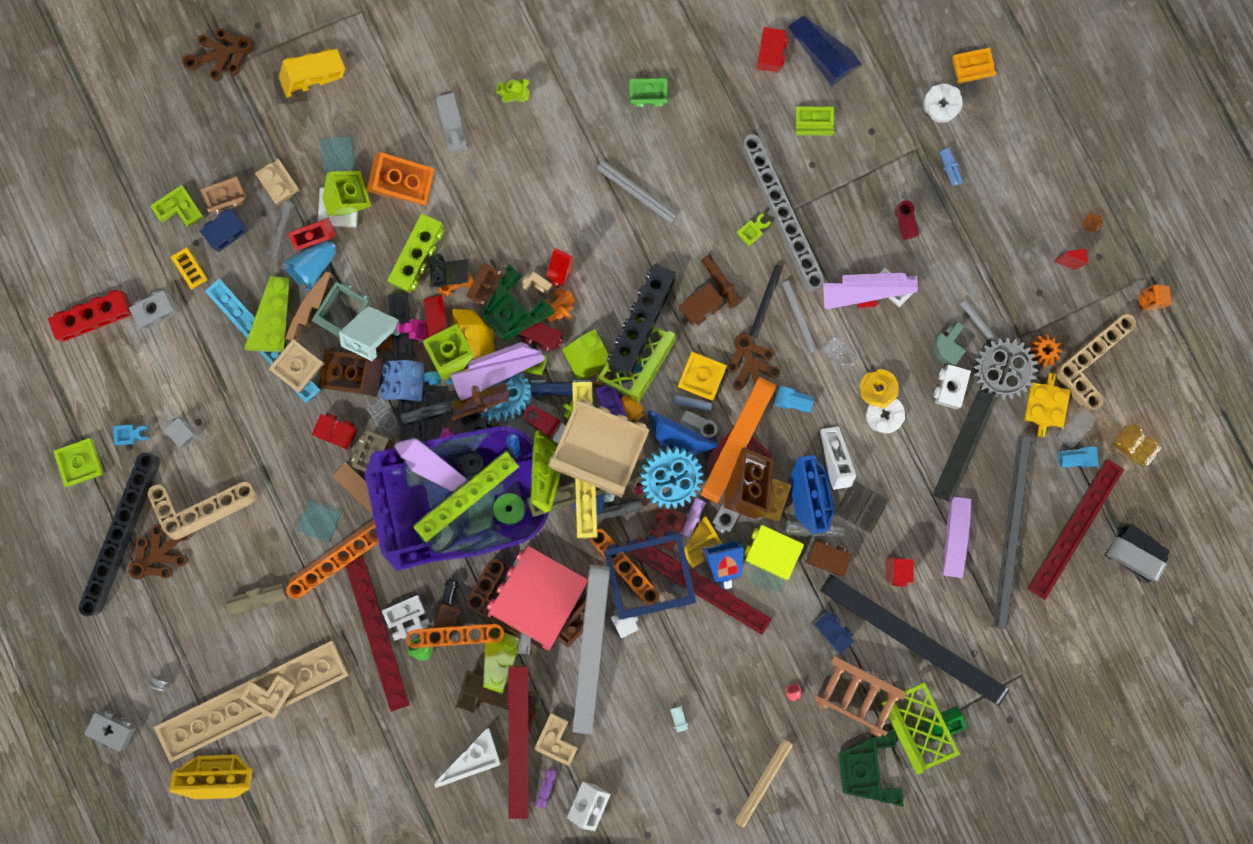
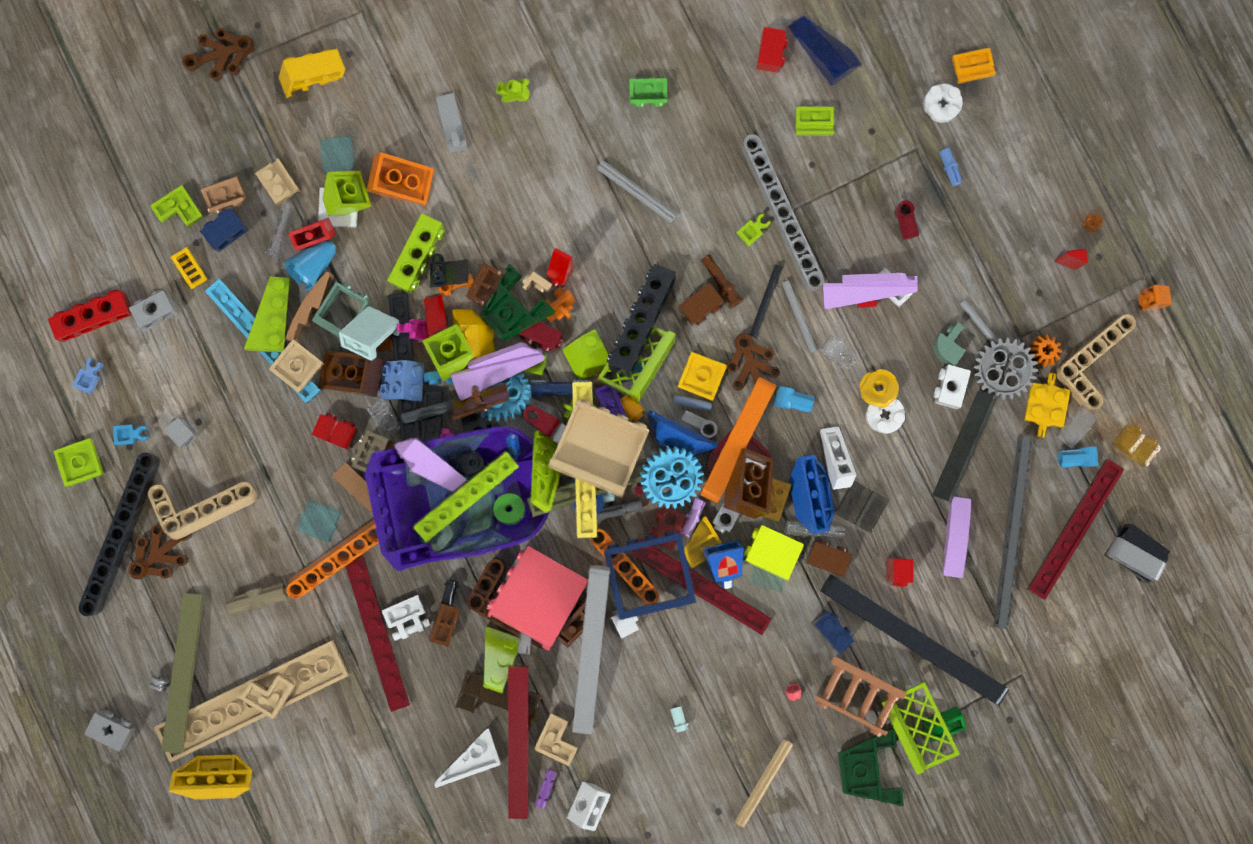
(87, 379): none -> medium blue plate
(182, 673): none -> olive tile
(420, 653): bright green cone -> none
(464, 635): orange beam -> none

